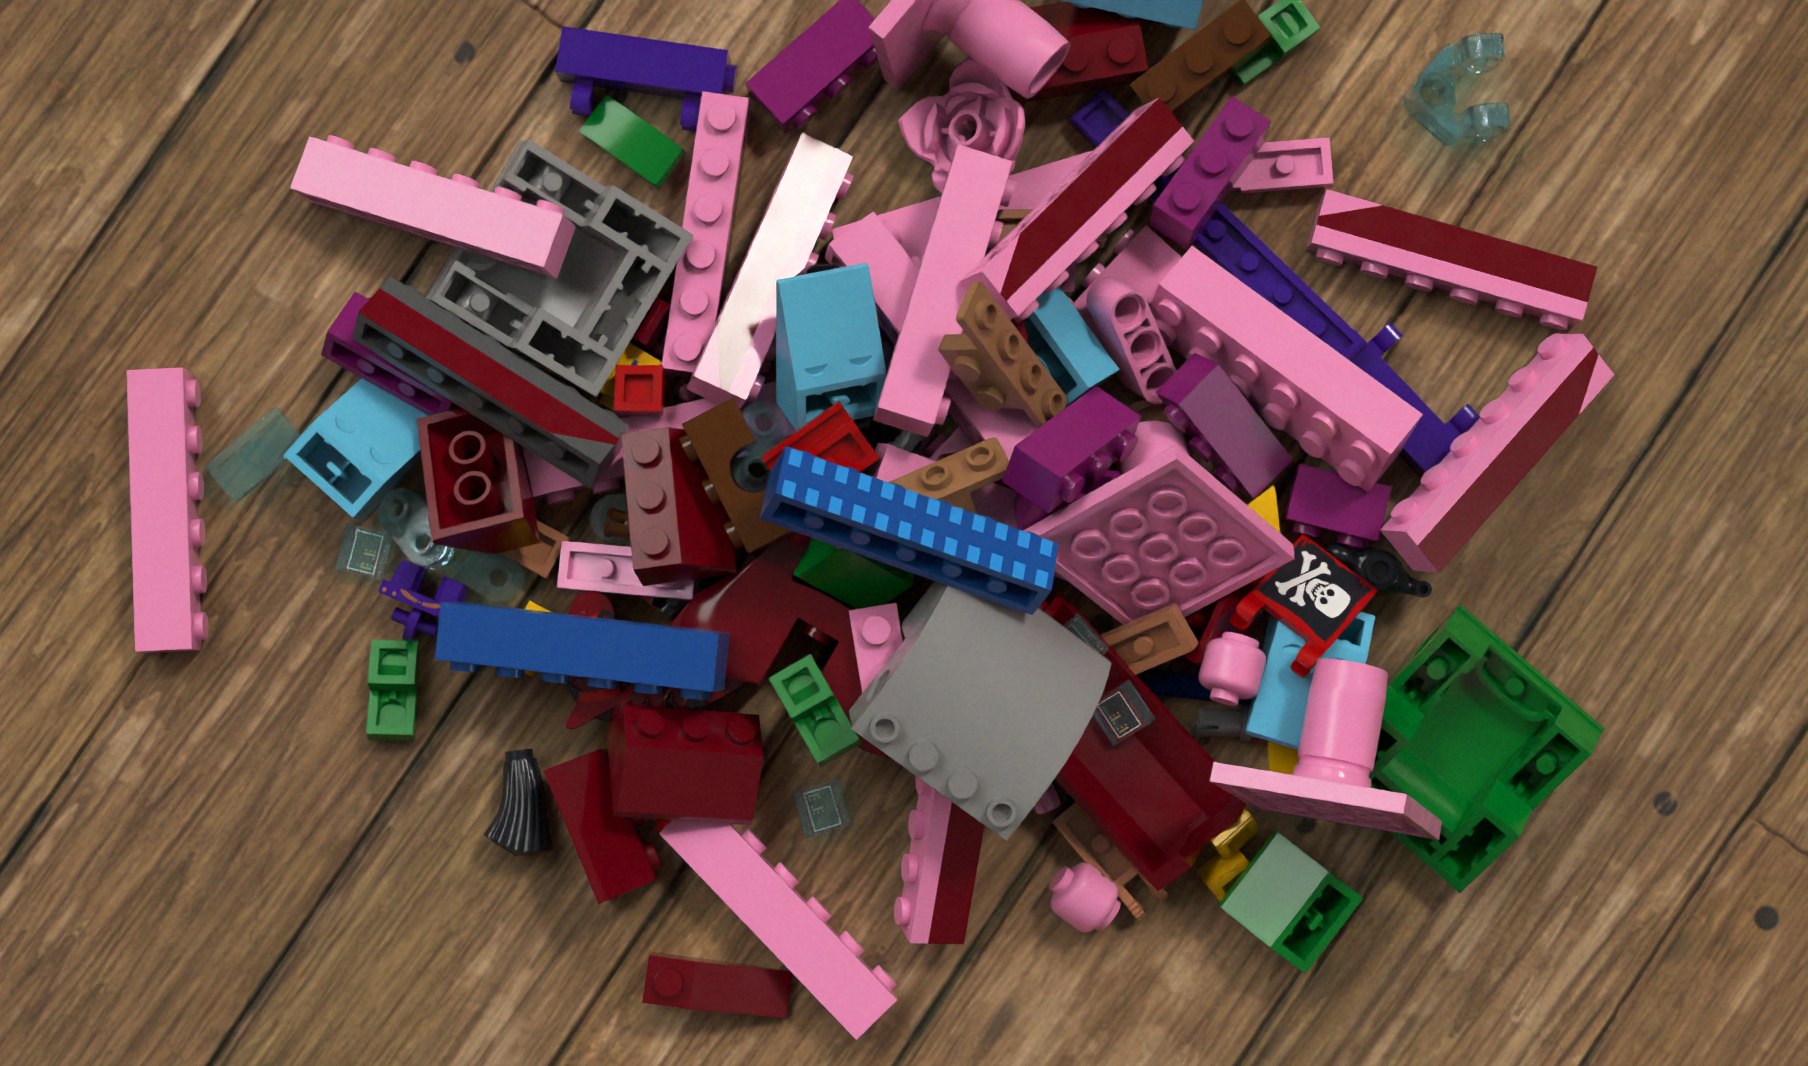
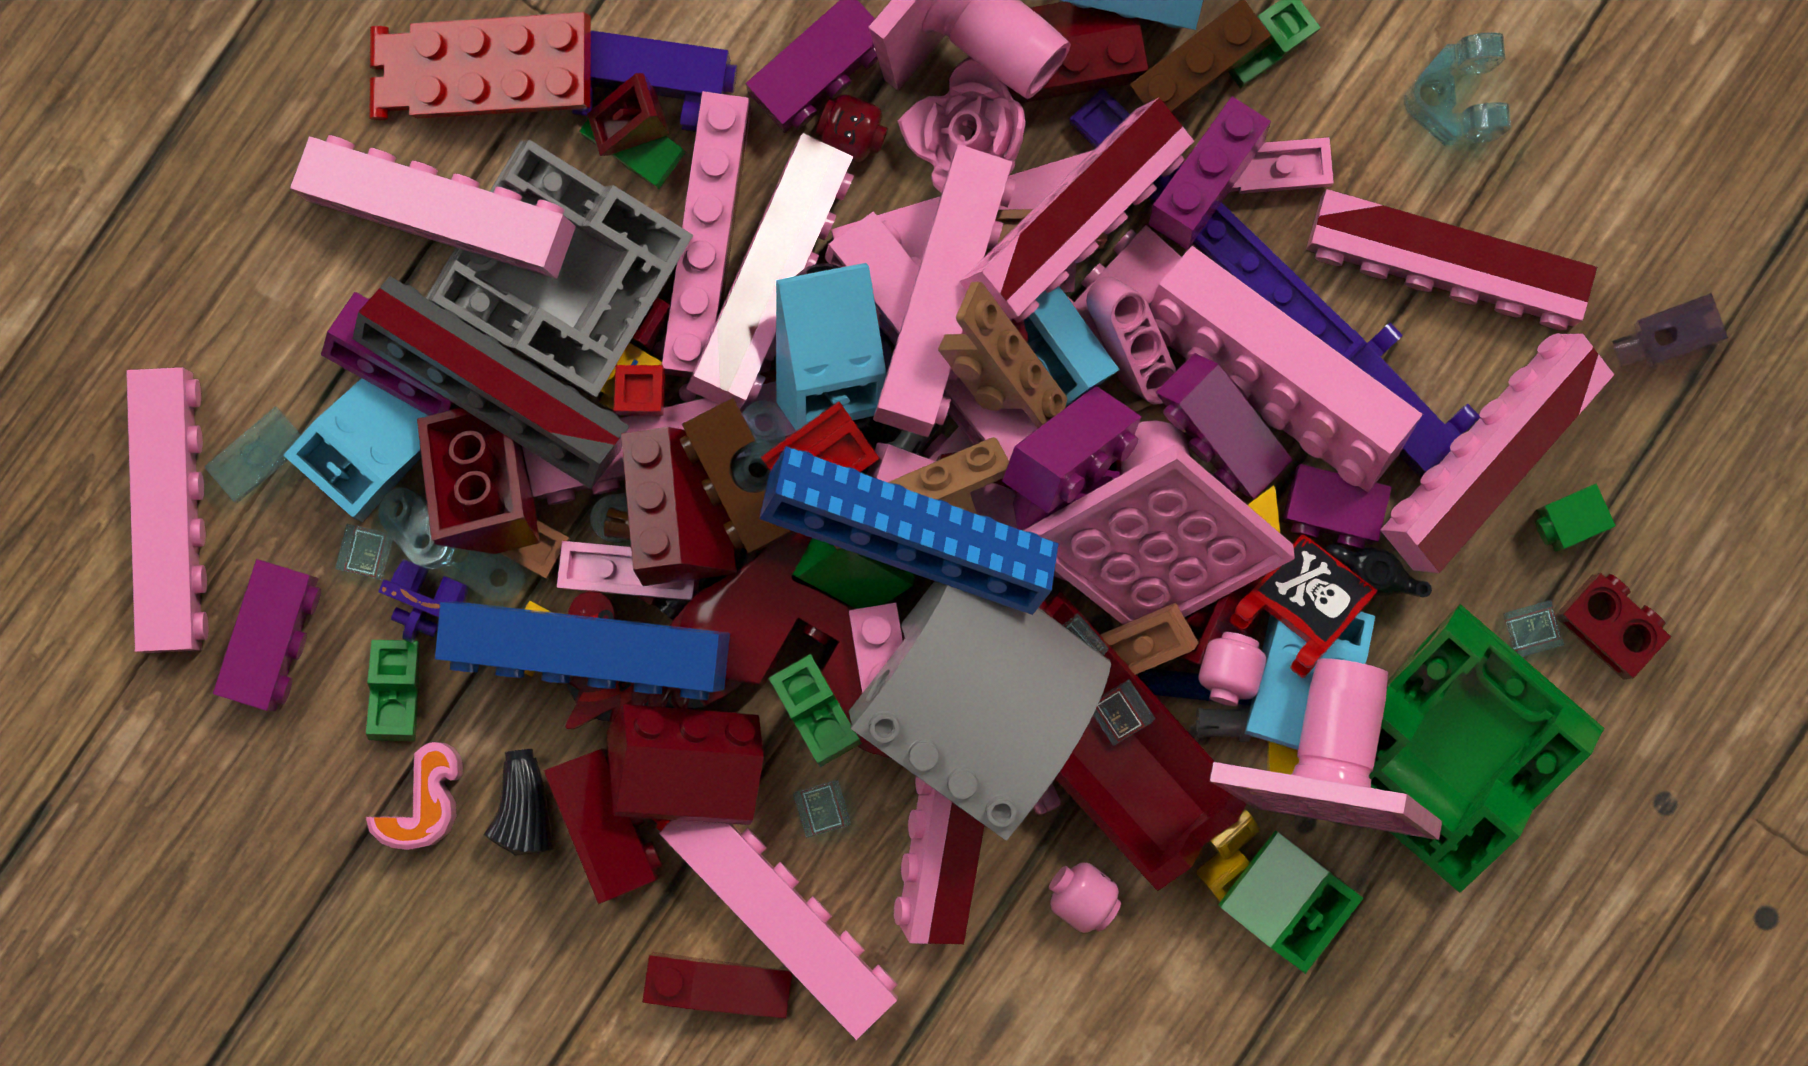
(267, 636): none -> magenta brick
(432, 802): none -> bright pink animal
(482, 66): none -> hinge
(628, 117): none -> dark red slope
(852, 127): none -> dark red head
(1103, 854): nougat hinge -> none
(1533, 628): none -> clear light blue tile
(1574, 518): none -> green brick
(1606, 635): none -> dark red brick
(1692, 326): none -> torso

